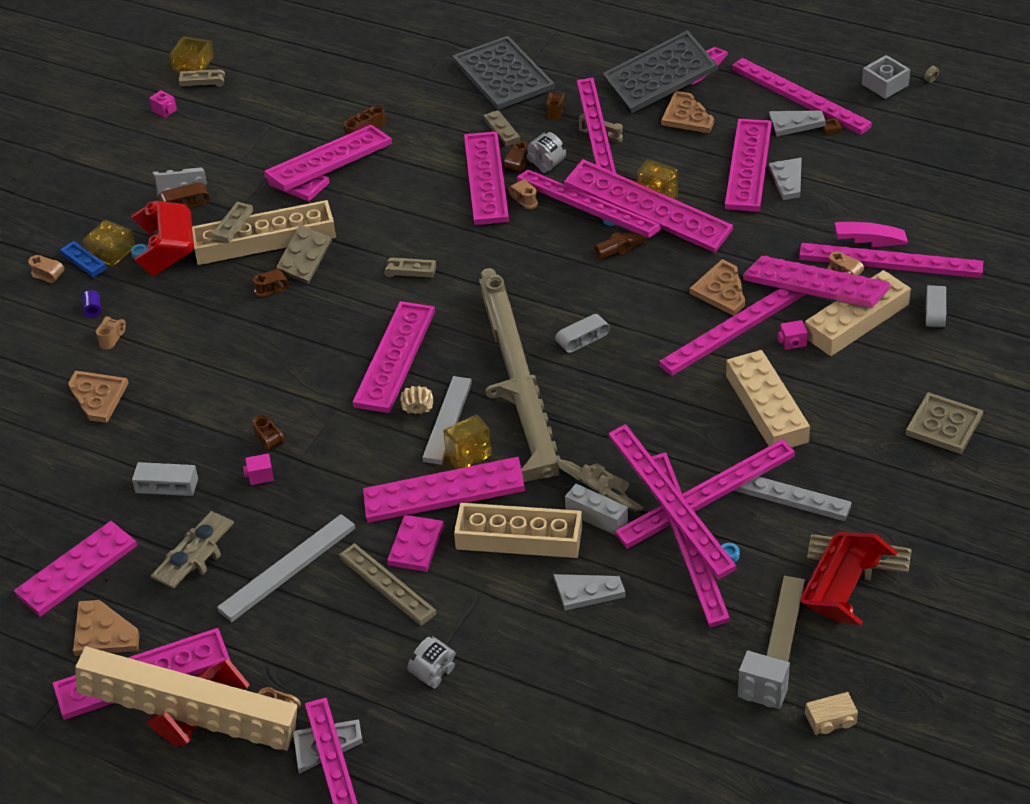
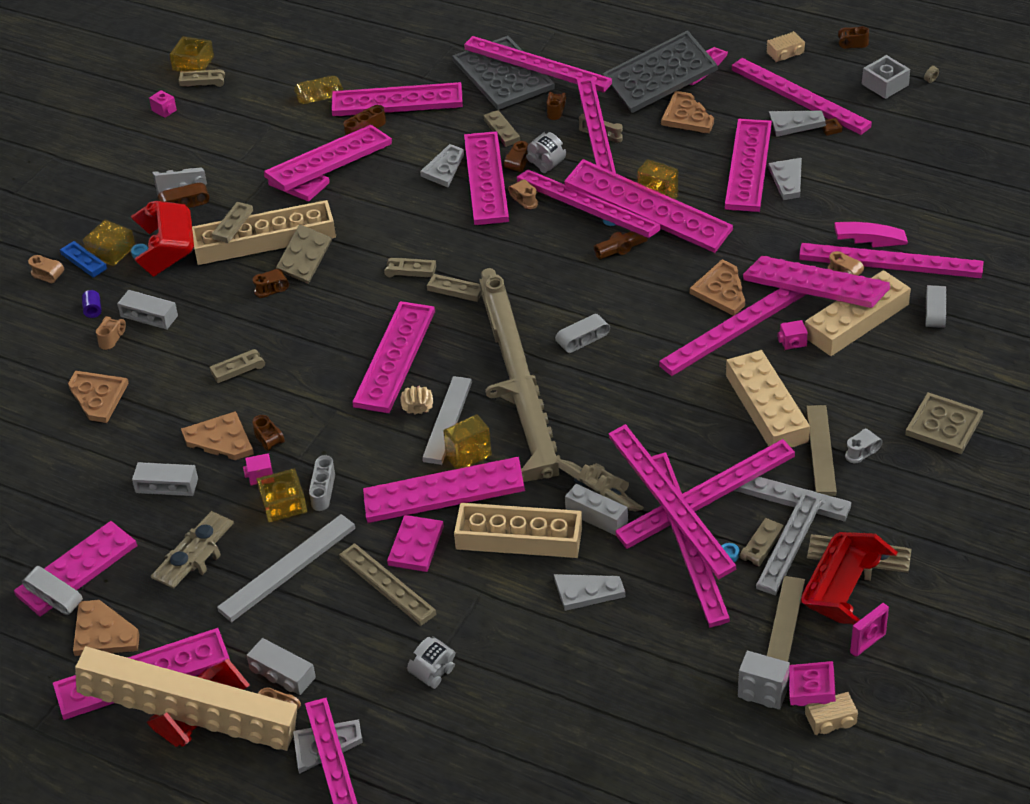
(52, 590): none -> light grey beam
(147, 309): none -> light grey brick
(219, 435): none -> medium nougat plate
(237, 365): none -> dark tan plate
(281, 495): none -> clear yellow brick
(281, 666): none -> light grey brick
(317, 89): none -> clear yellow beam
(322, 483): none -> light grey beam
(398, 98): none -> dark pink plate
(444, 165): none -> light grey wing
(454, 287): none -> dark tan plate
(535, 62): none -> dark pink plate
(762, 542): none -> dark tan plate
(785, 46): none -> tan brick
(789, 543): none -> light grey tile
(812, 683): none -> dark pink plate
(821, 450): none -> dark tan tile
(855, 37): none -> reddish brown piece
(862, 446): none -> light grey piece
(869, 629): none -> dark pink tile

